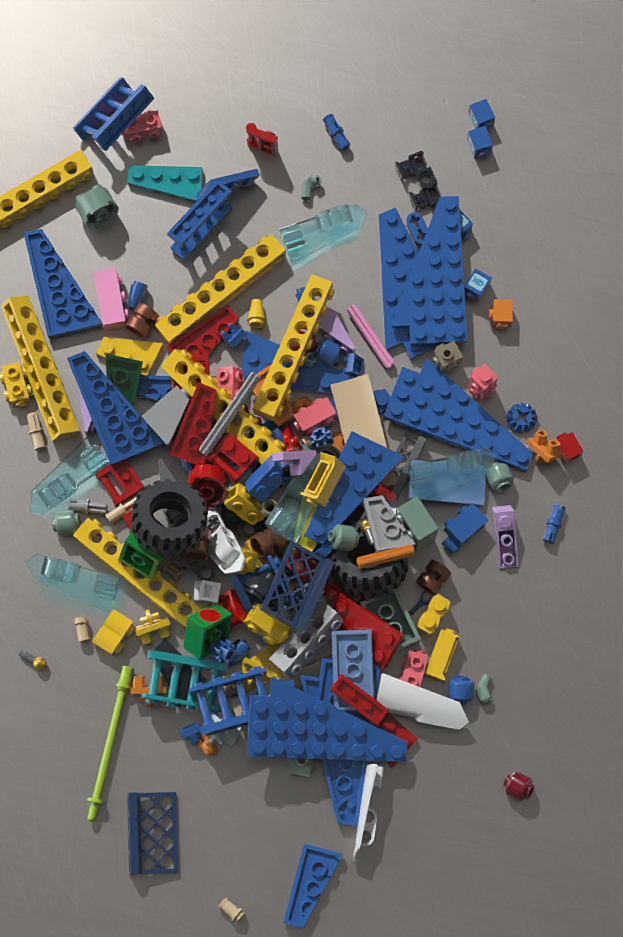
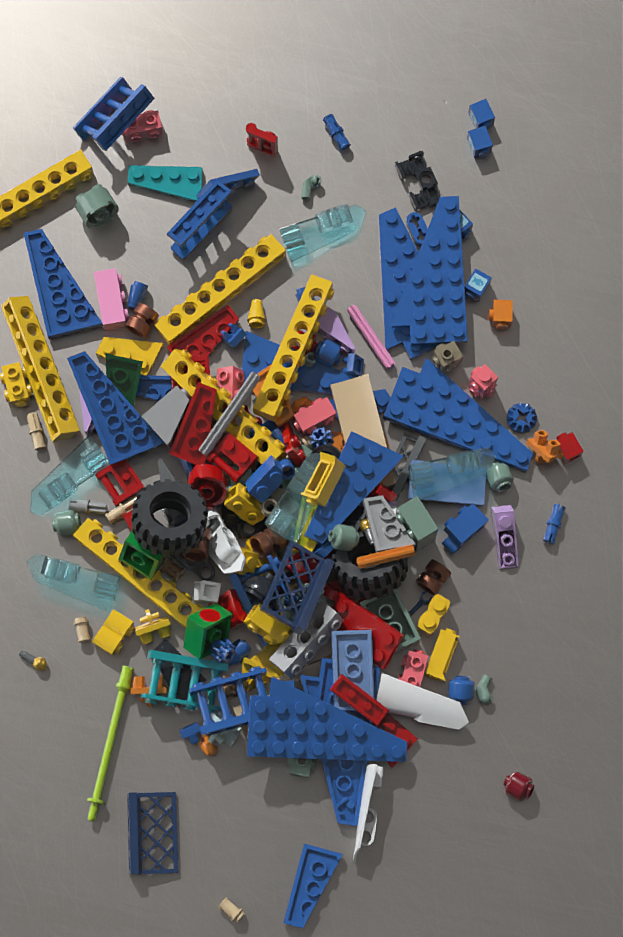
(298, 460): lavender slope -> none

